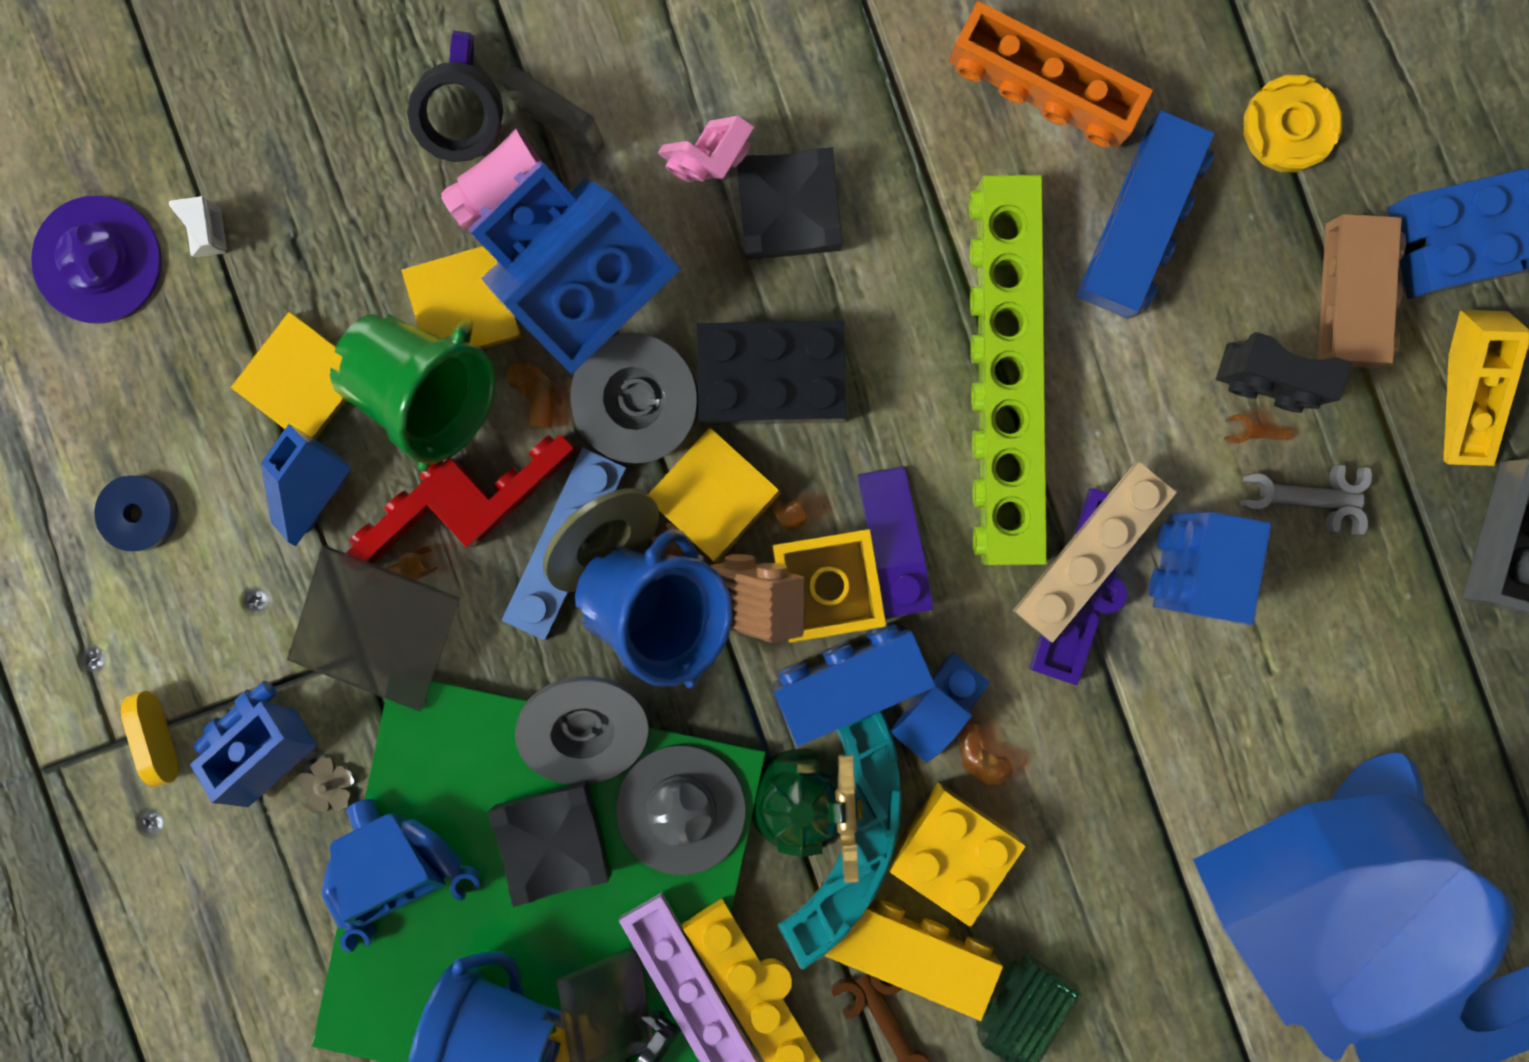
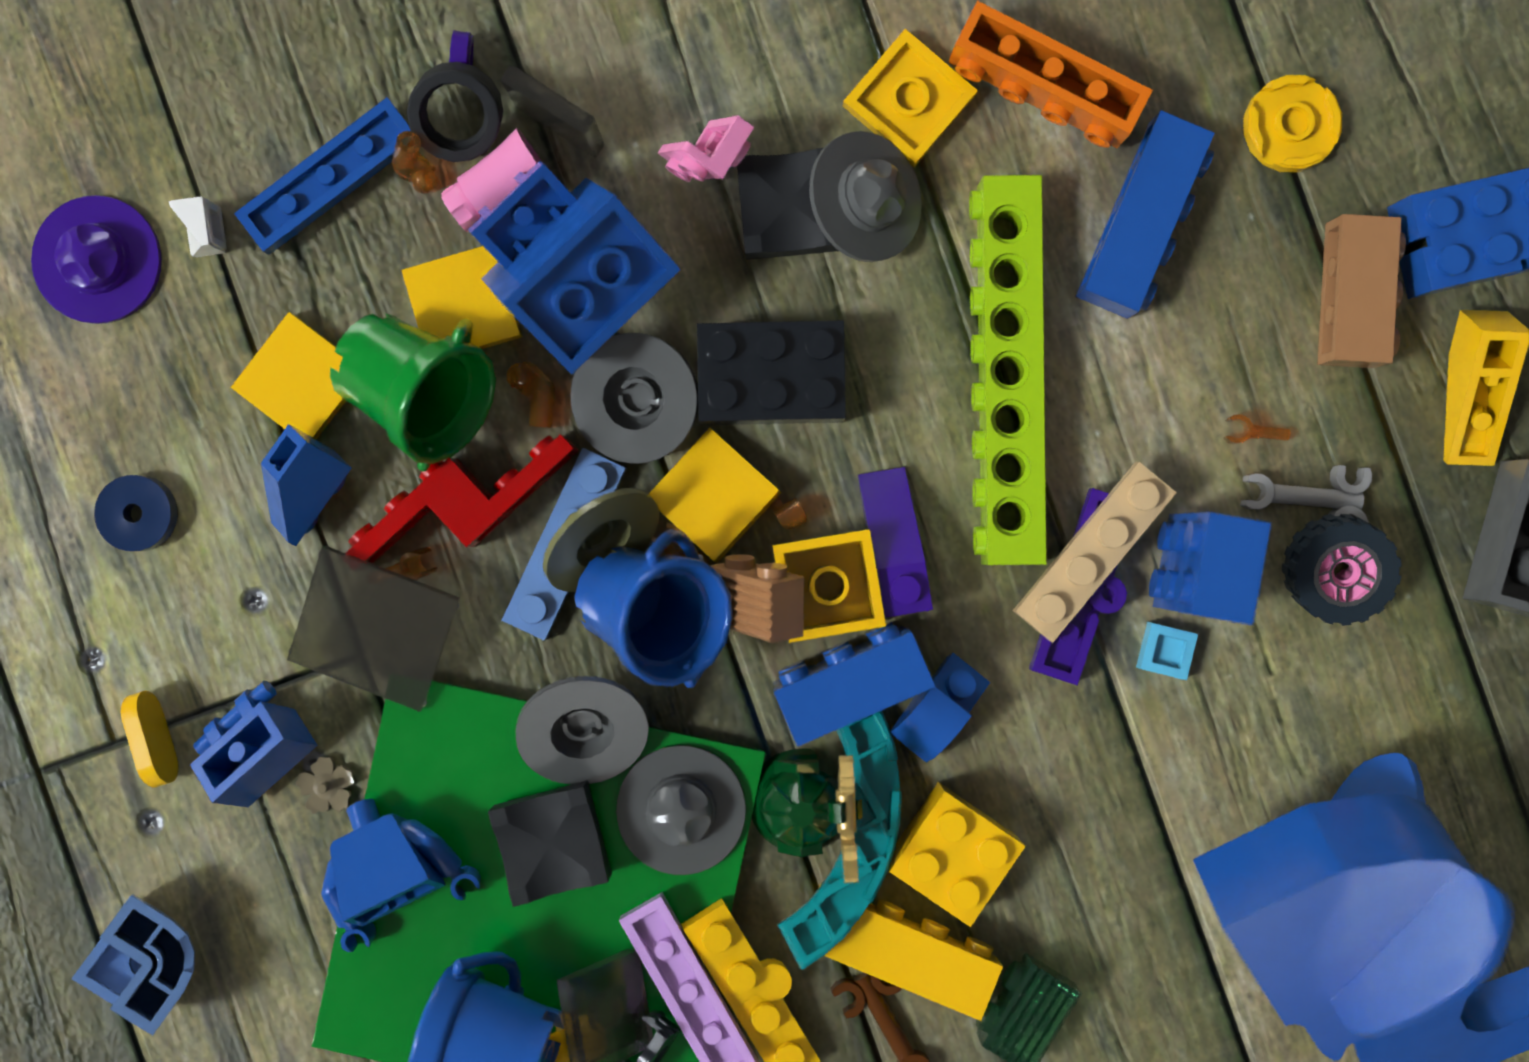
(140, 964): none -> medium blue brick
(323, 178): none -> blue plate
(413, 165): none -> clear orange arm
(865, 196): none -> dark grey hat
(909, 97): none -> yellow tile
(979, 762): clear orange arm -> none
(1167, 651): none -> medium azure tile
(1272, 371): black brick -> none
(1353, 592): none -> black wheel

